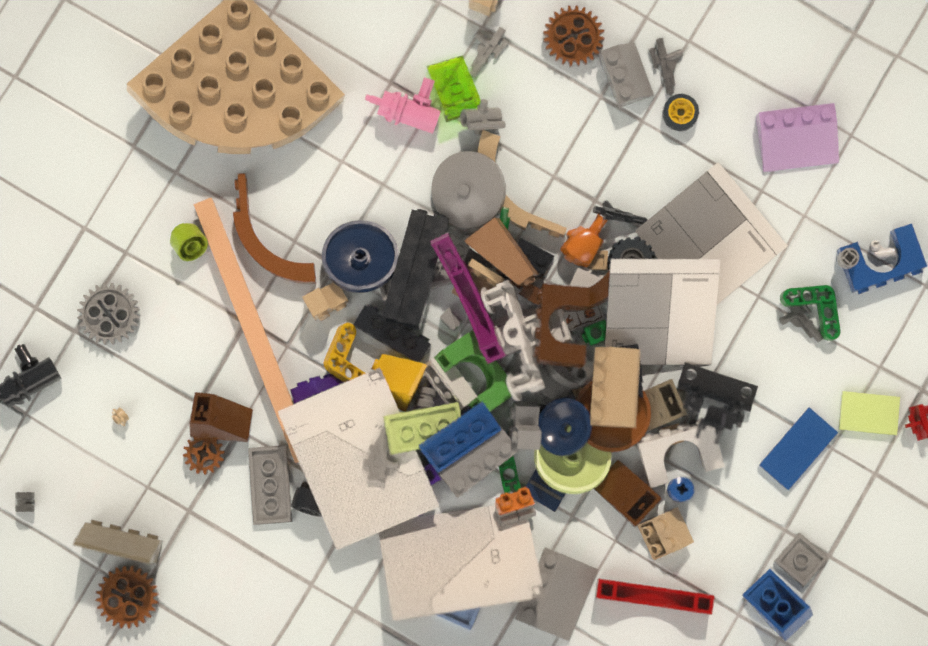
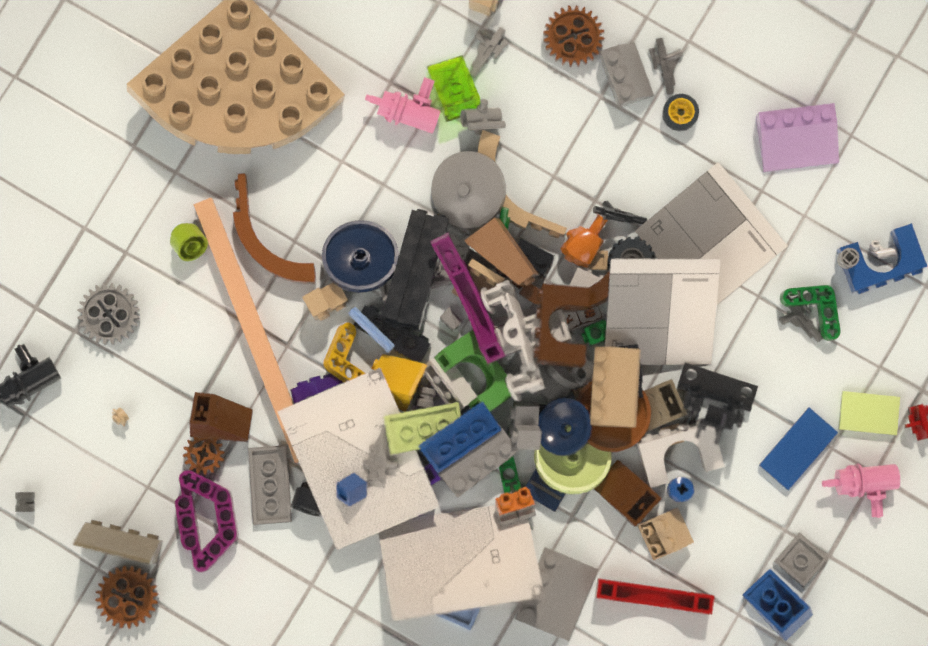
(190, 511): none -> magenta piece
(351, 489): none -> blue panel
(371, 329): none -> light blue axle
(874, 480): none -> bright pink piece

